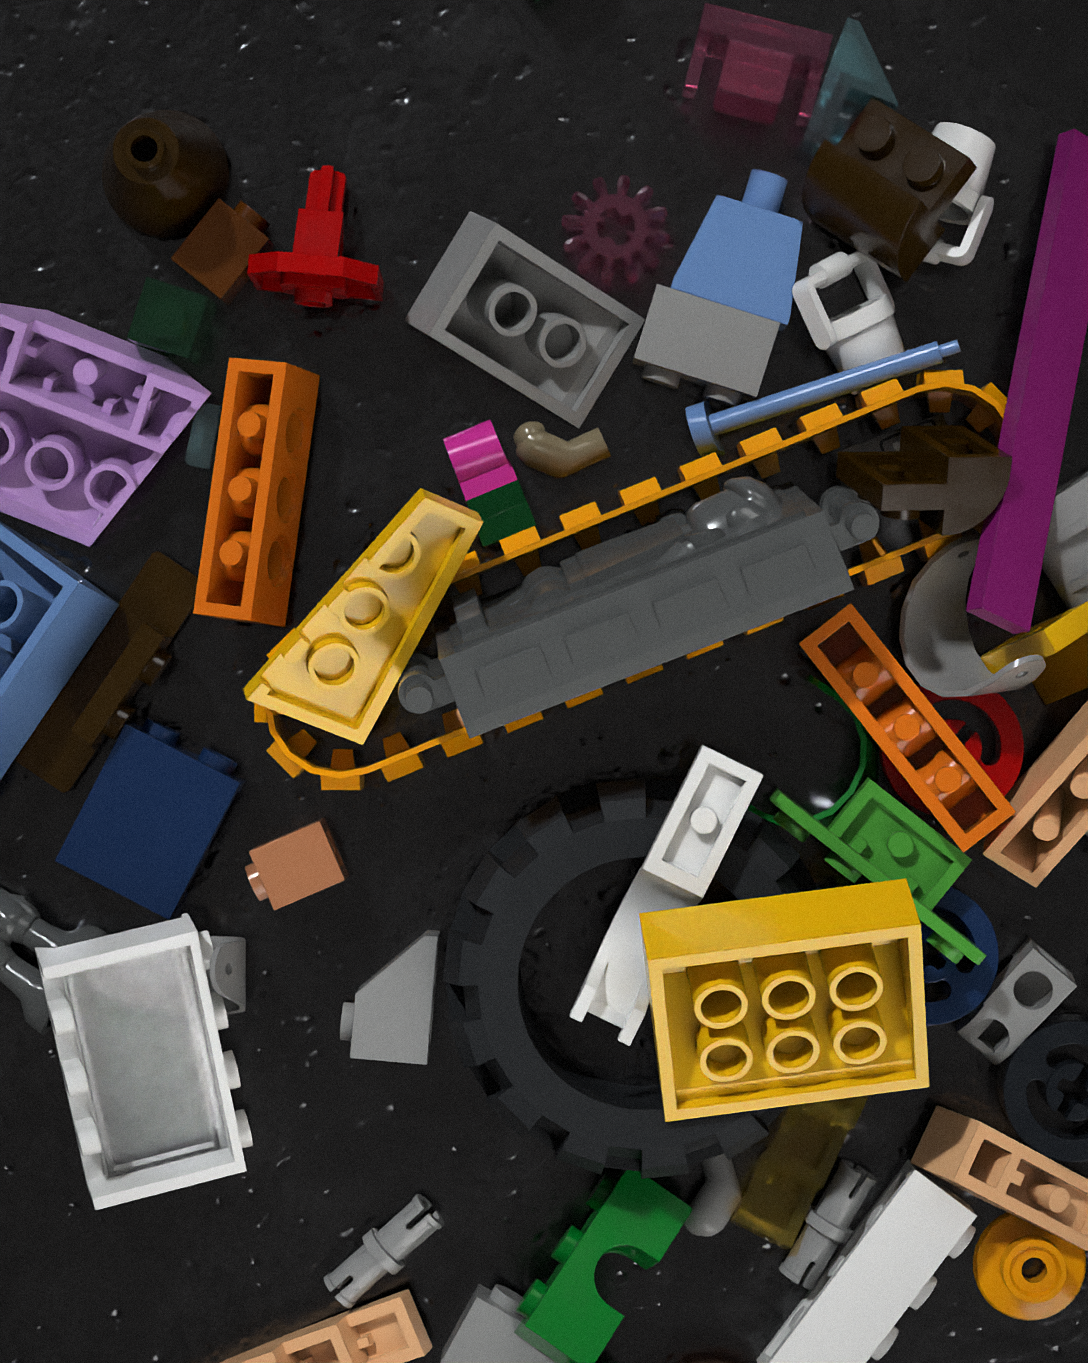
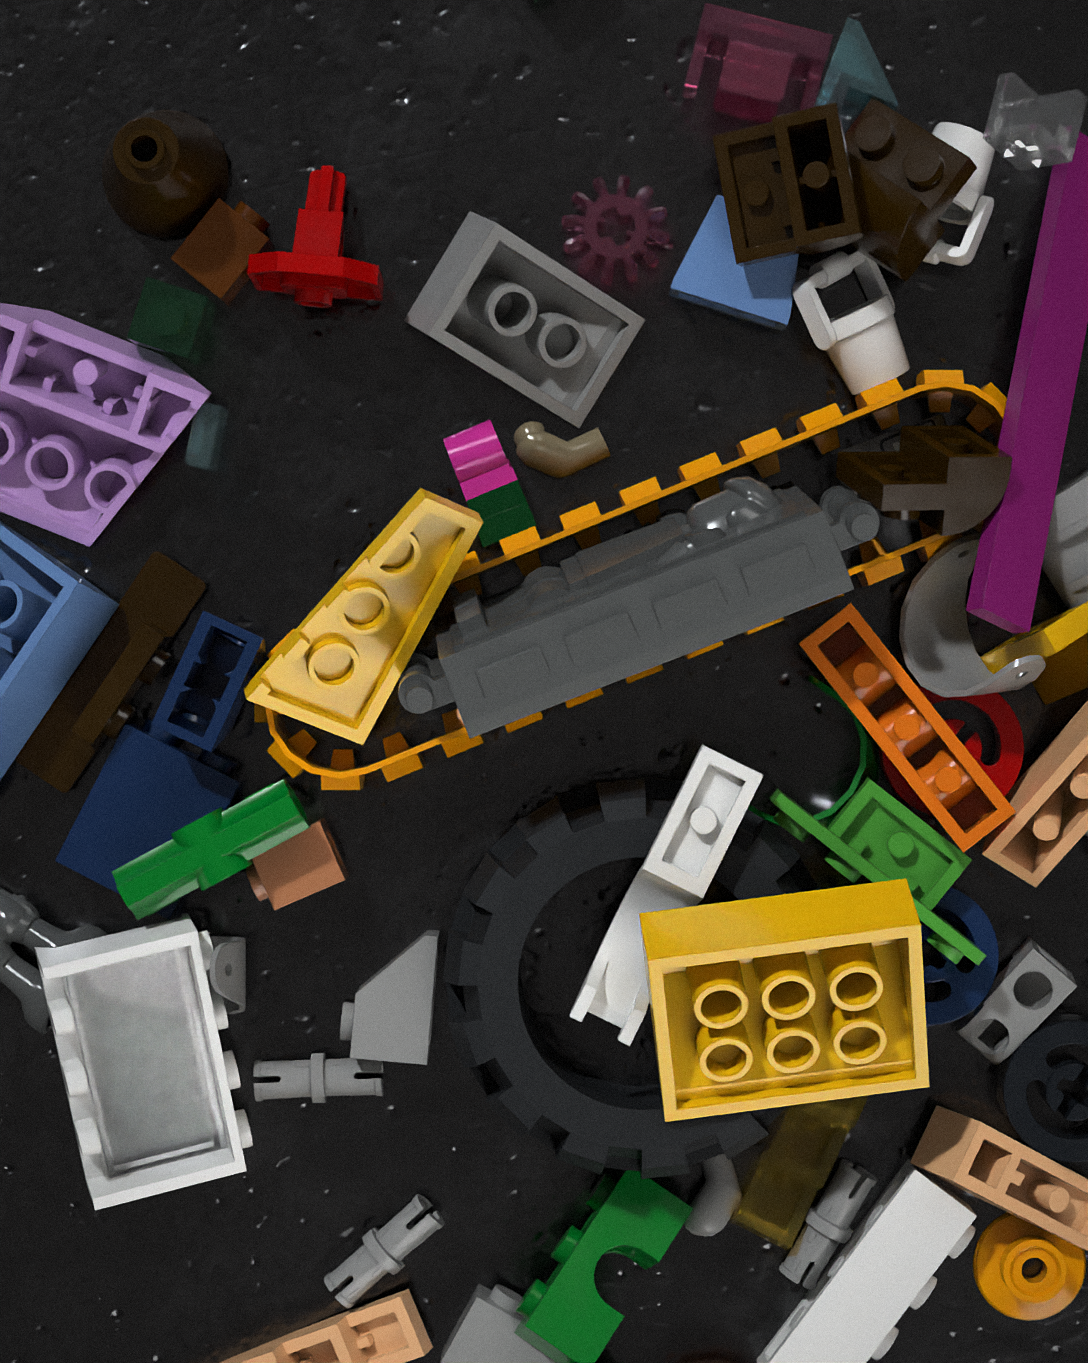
(210, 682): none -> dark blue torso
(211, 849): none -> green piece
(256, 492): orange brick -> none
(317, 1078): none -> light grey pin
(704, 346): light grey brick -> none
(707, 426): medium blue piece -> none
(788, 186): none -> dark brown brick
(1033, 128): none -> clear panel

